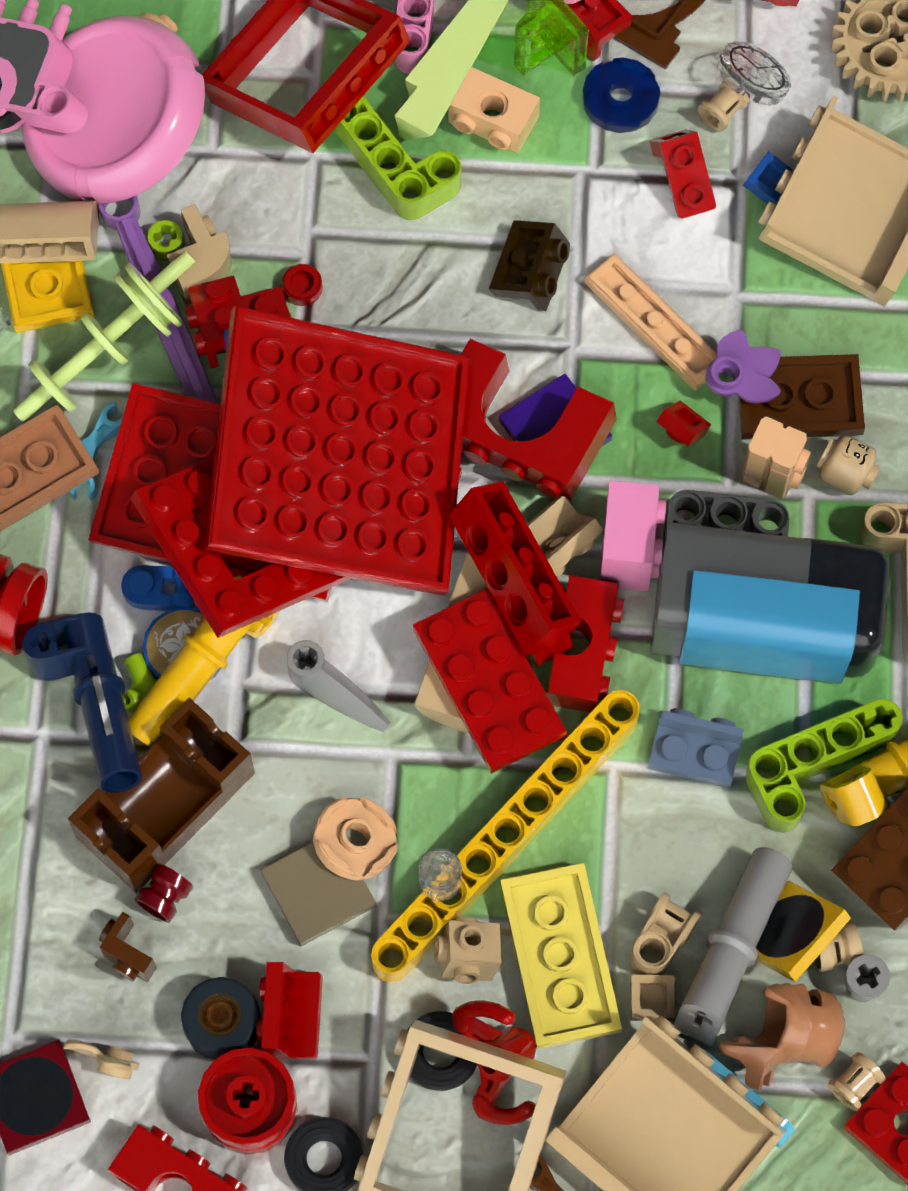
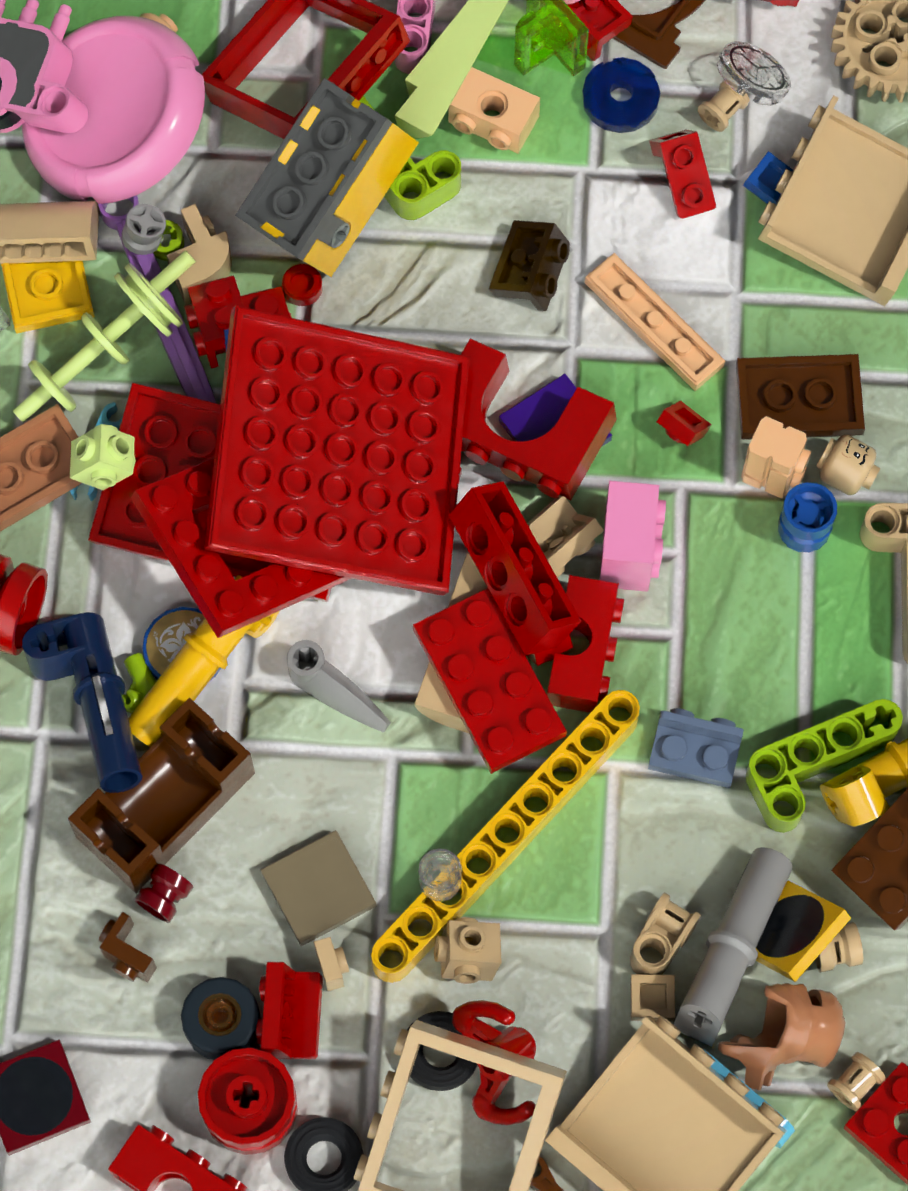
(102, 457): none -> yellowish green brick
(114, 1062): tan plate -> none
(144, 588): blue plate -> none
(152, 227): none -> light grey wheel
(327, 178): none -> dark grey piece
(332, 963): none -> tan plate
(342, 856): light nougat tile -> none
(560, 956): light yellow plate -> none
(748, 367): medium lavender plate -> none
(763, 598): piece -> none
(807, 517): none -> blue wheel
(867, 966): light grey bush -> none

